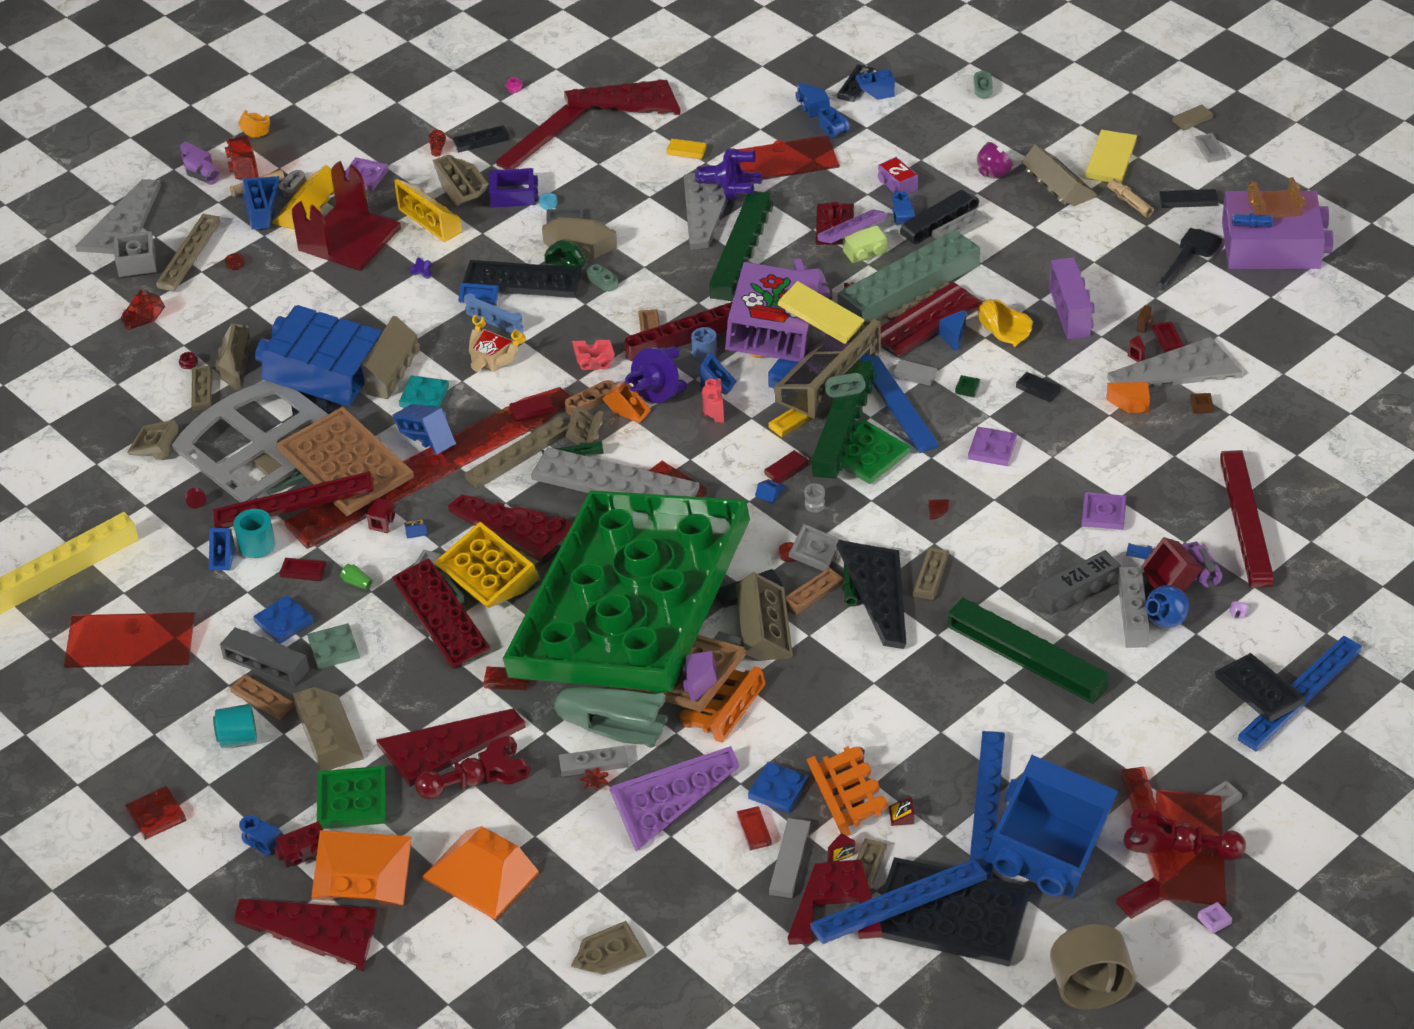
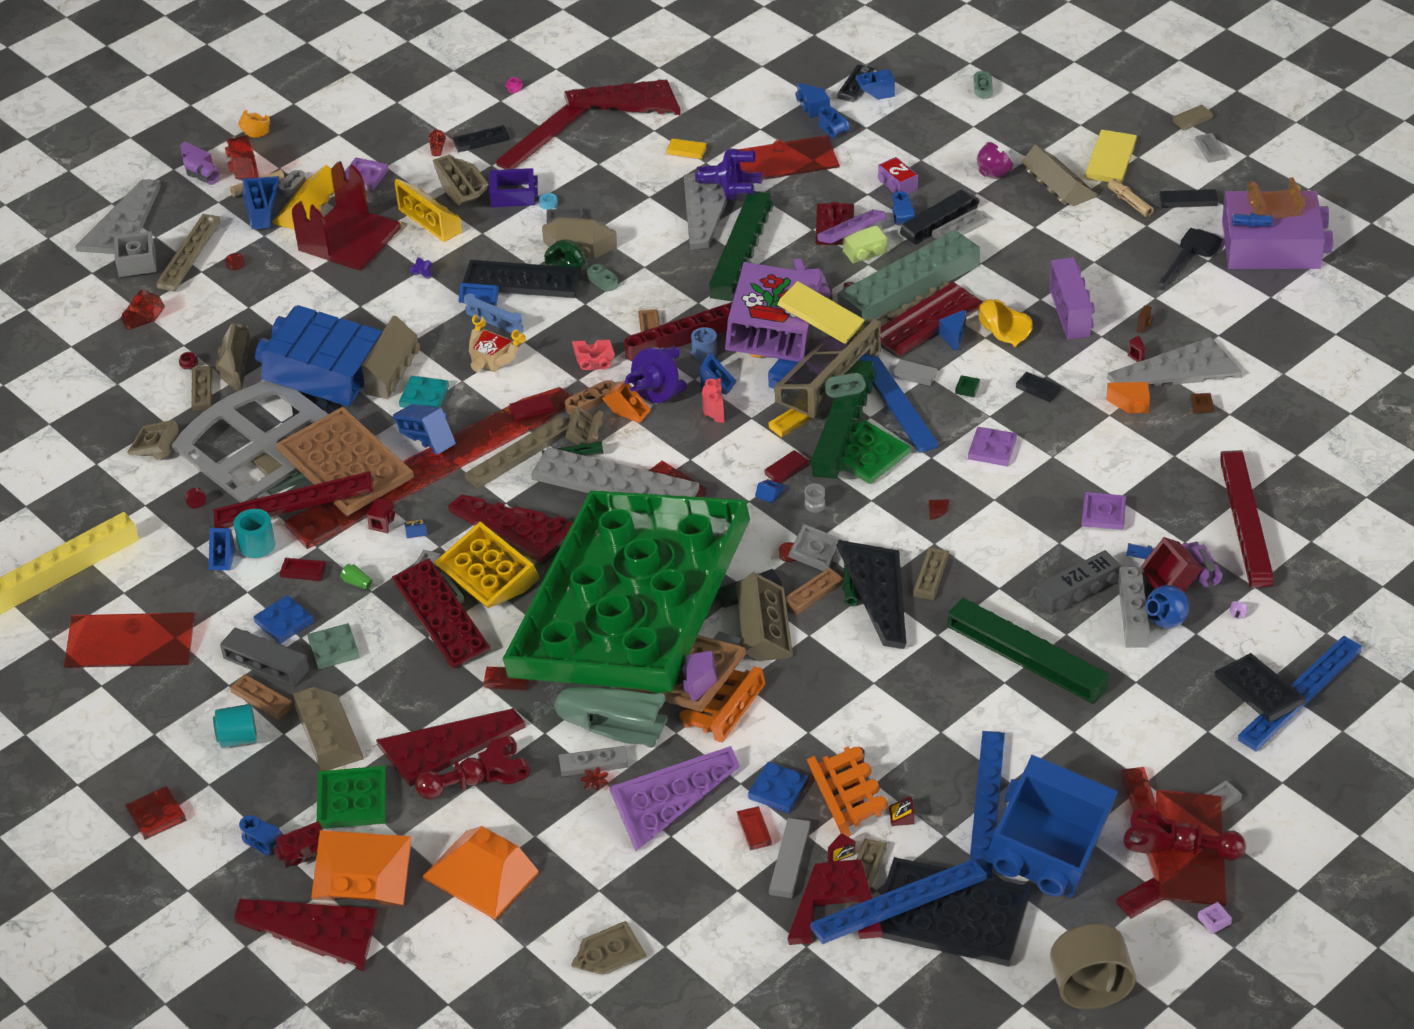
(1167, 336): dark red tile -> none

